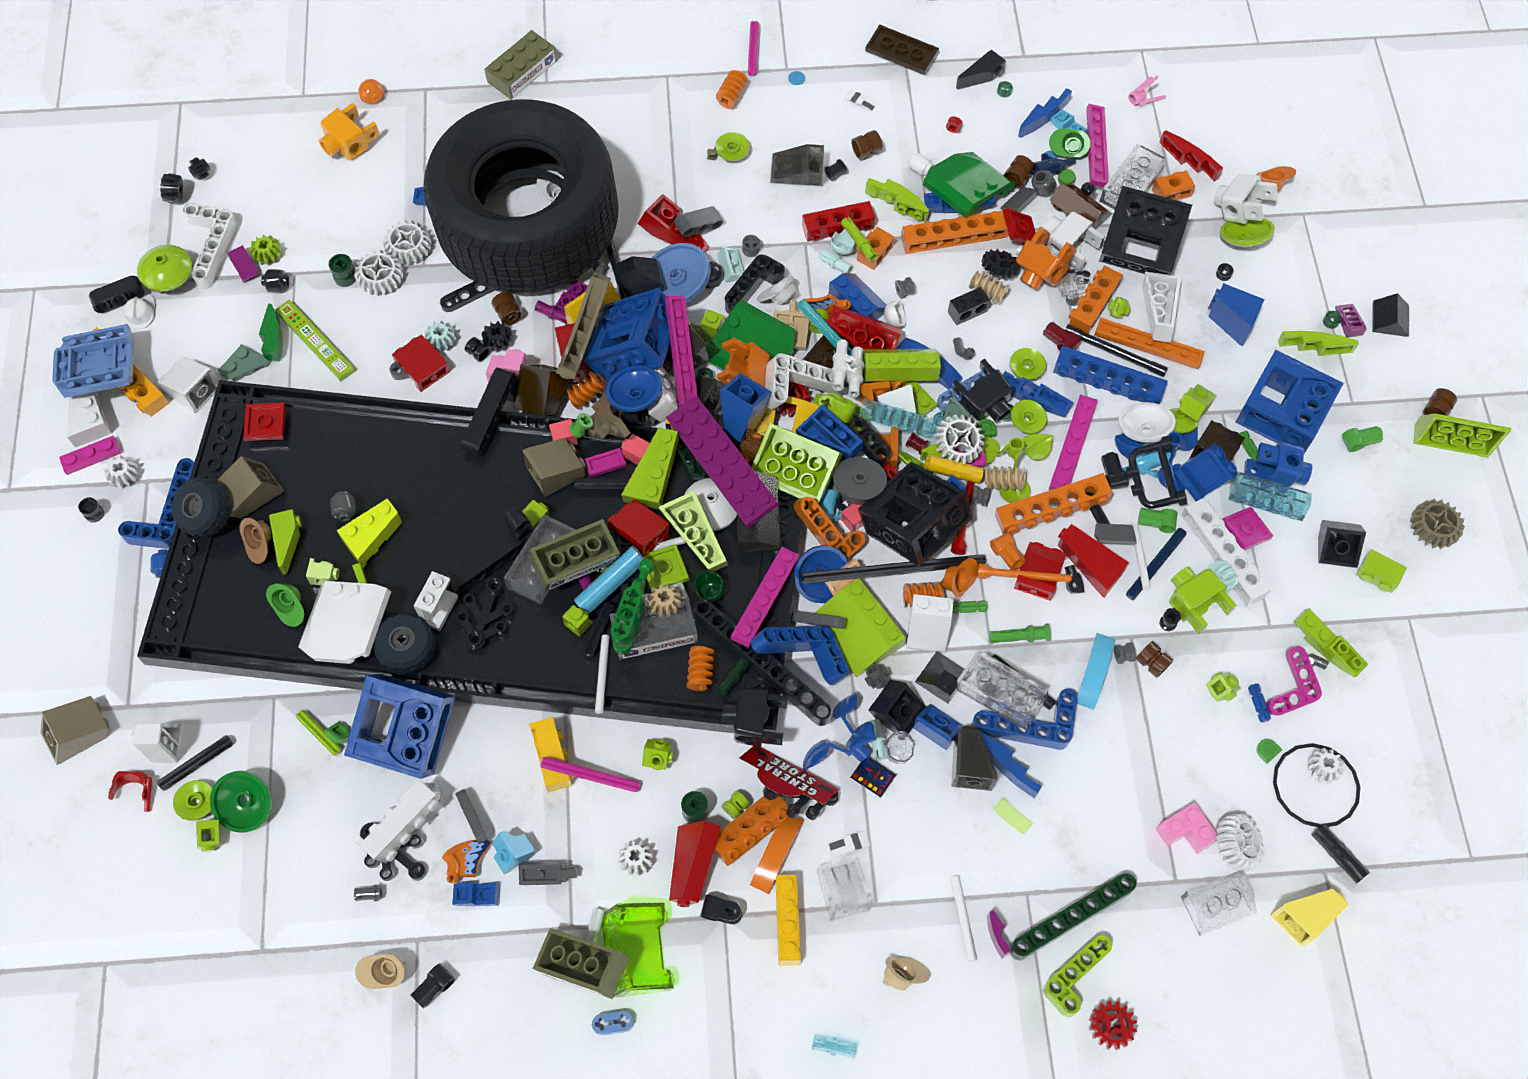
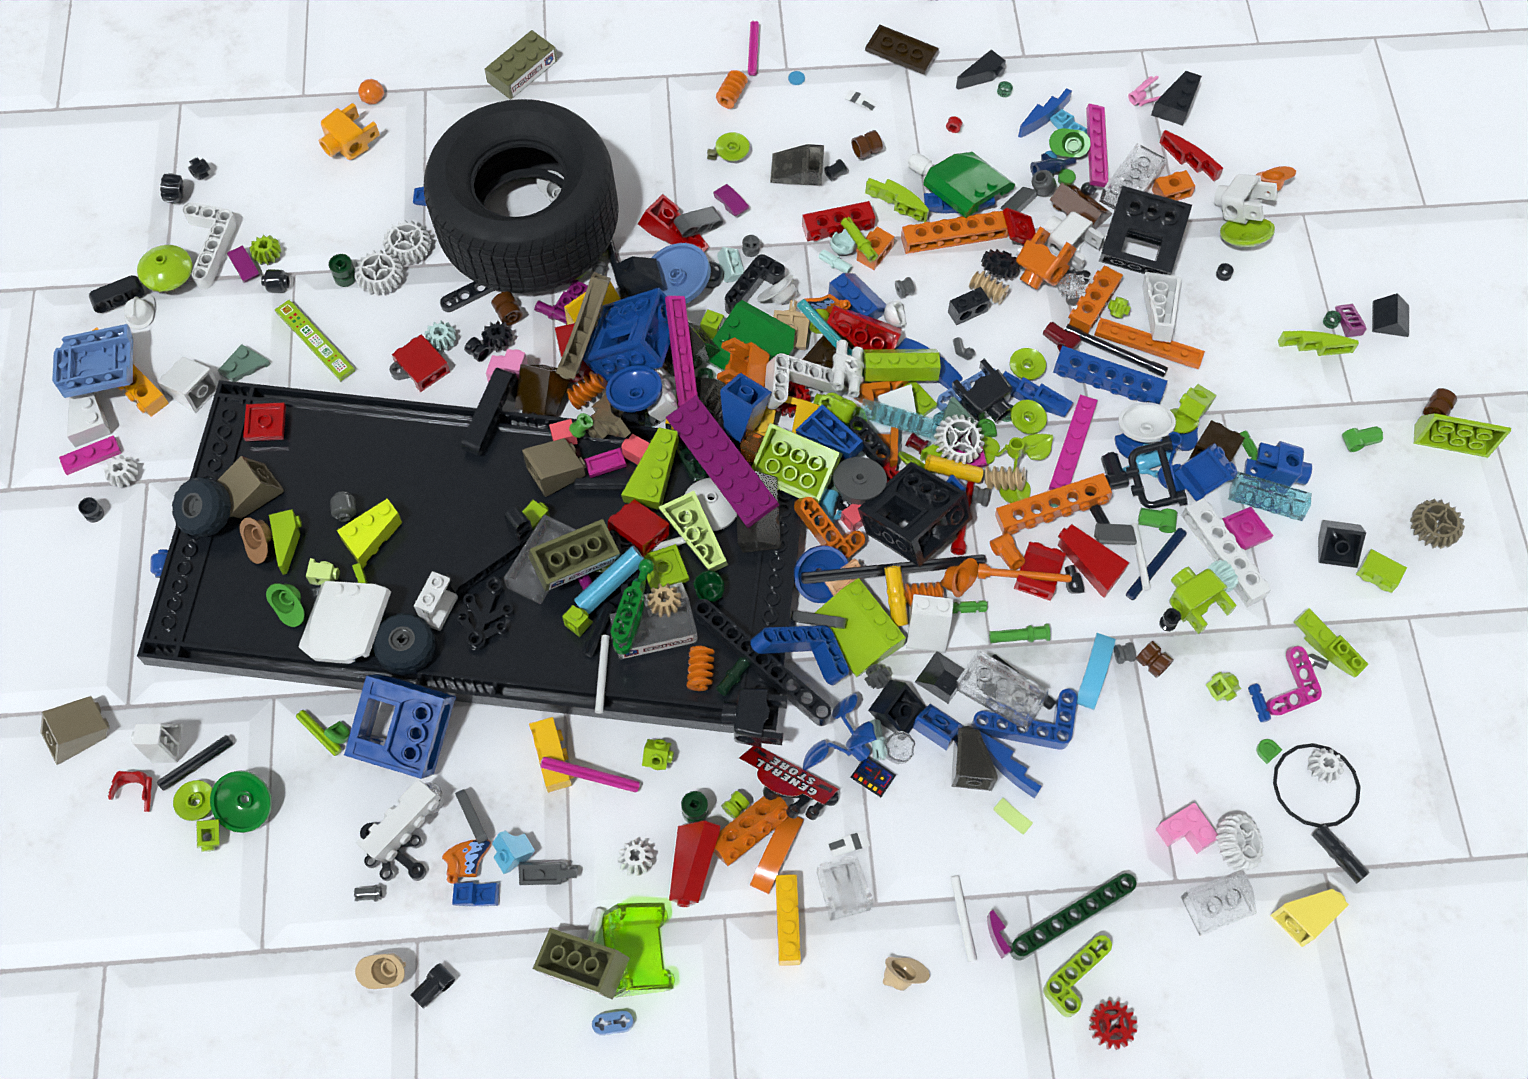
(165, 527): blue beam -> none
(271, 335): green slope -> none
(717, 909): black piece -> none
(731, 199): none -> magenta slope
(764, 597): dark pink plate -> none
(834, 1046): clear light blue pin -> none
(896, 595): none -> yellow axle
(1019, 170): reddish brown wheel -> none
(1177, 99): none -> black wedge
(1235, 311): blue slope -> none
(1300, 386): blue piece -> none

